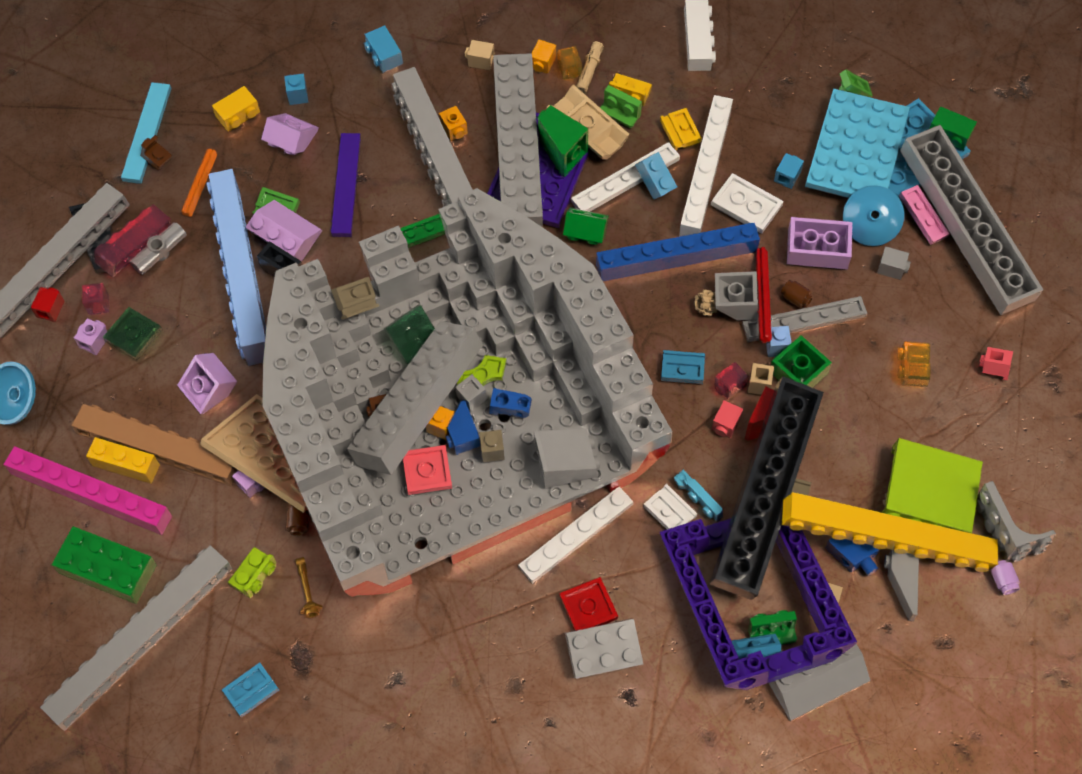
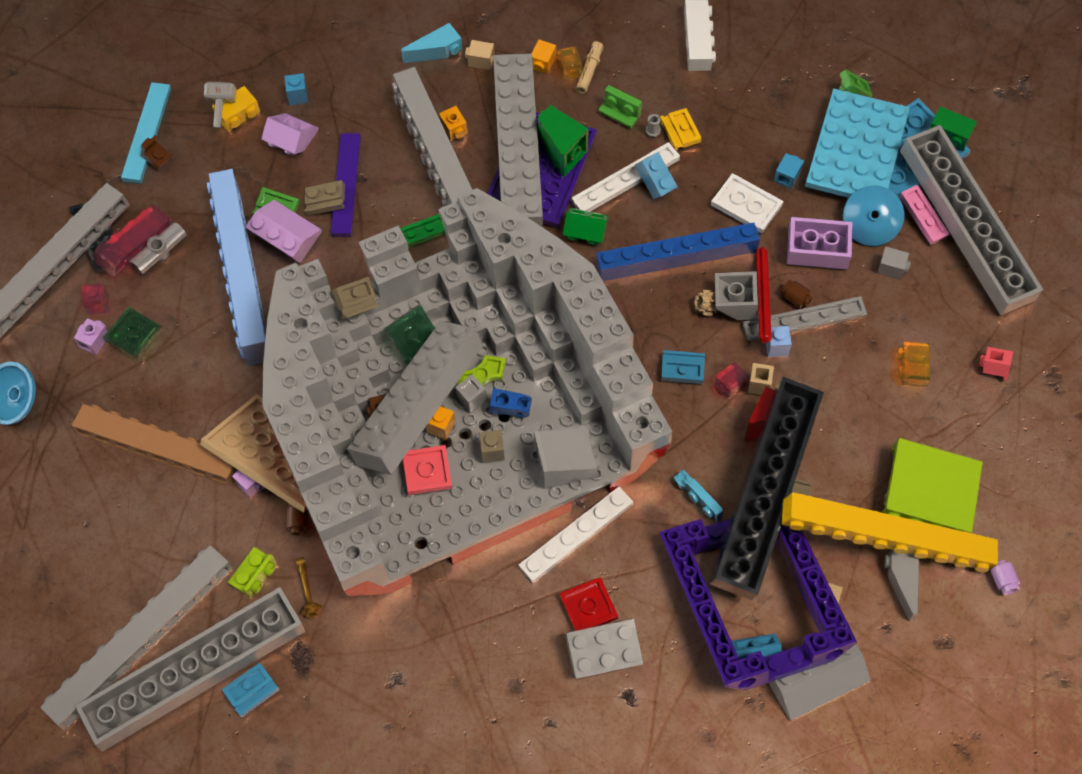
(47, 304): red brick -> none
(88, 490): dark pink brick -> none
(104, 565): green brick -> none
(123, 460): yellow brick -> none
(189, 669): none -> light grey brick
(199, 183): orange axle -> none
(206, 382): lavender slope -> none
(219, 93): none -> light grey piece
(274, 258): black brick -> none
(324, 197): none -> dark tan plate
(383, 49): dark azure brick -> none
(436, 45): none -> medium azure slope
(462, 431): blue slope -> none
(604, 134): tan piece -> none
(632, 87): yellow bracket -> none
(653, 128): none -> light grey pin
(669, 508): white plate -> none
(706, 166): white brick -> none
(727, 419): coral brick -> none
(780, 623): green bracket -> none
(801, 363): green brick -> none
(853, 555): blue torso -> none
(1012, 541): light grey bracket -> none

